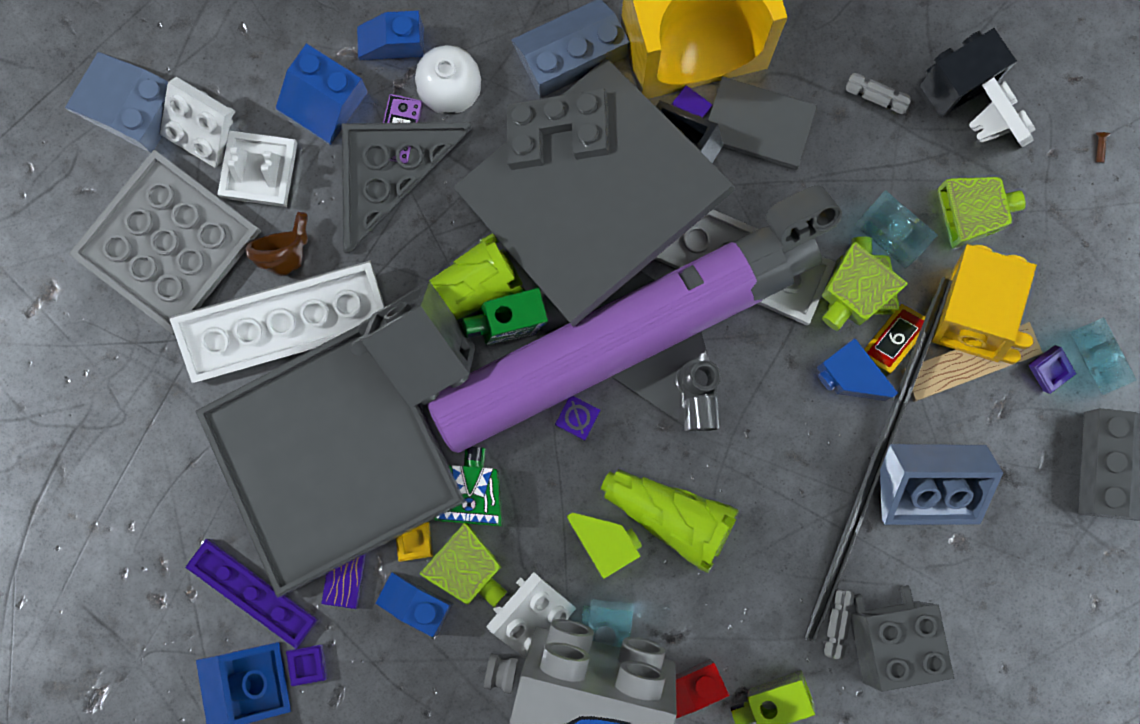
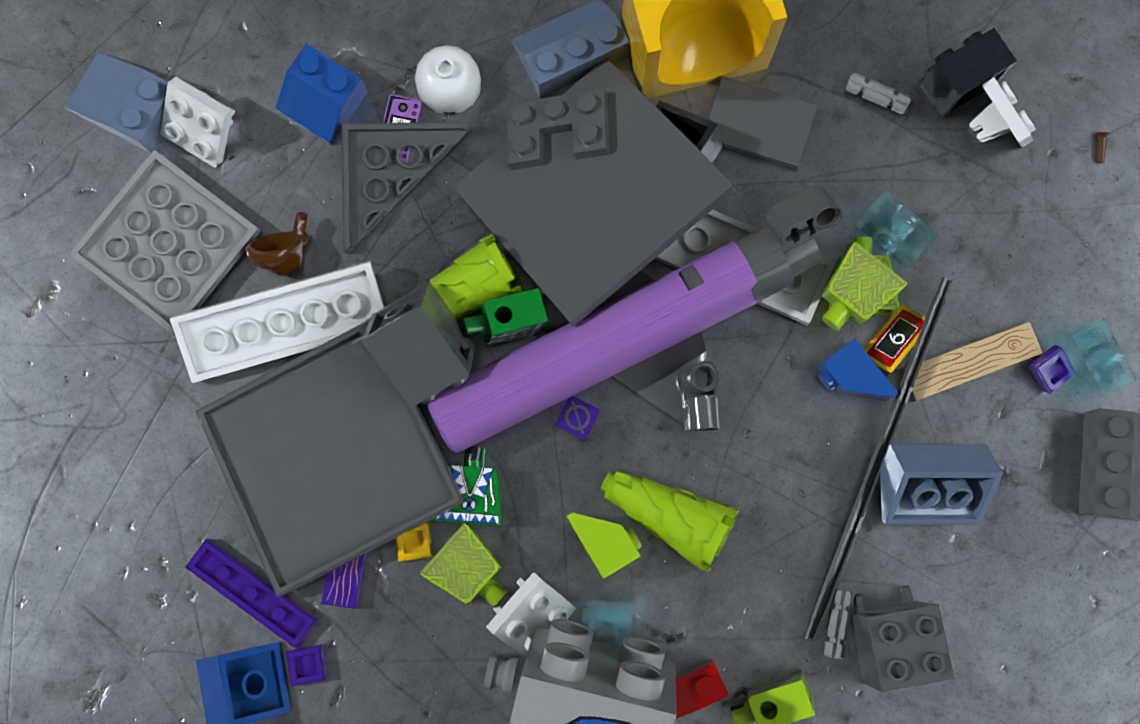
(257, 168): white plate -> none
(391, 36): blue slope -> none
(414, 605): blue slope -> none
(692, 102): dark purple tile -> none
(977, 208): lime torso -> none
(986, 305): yellow container -> none

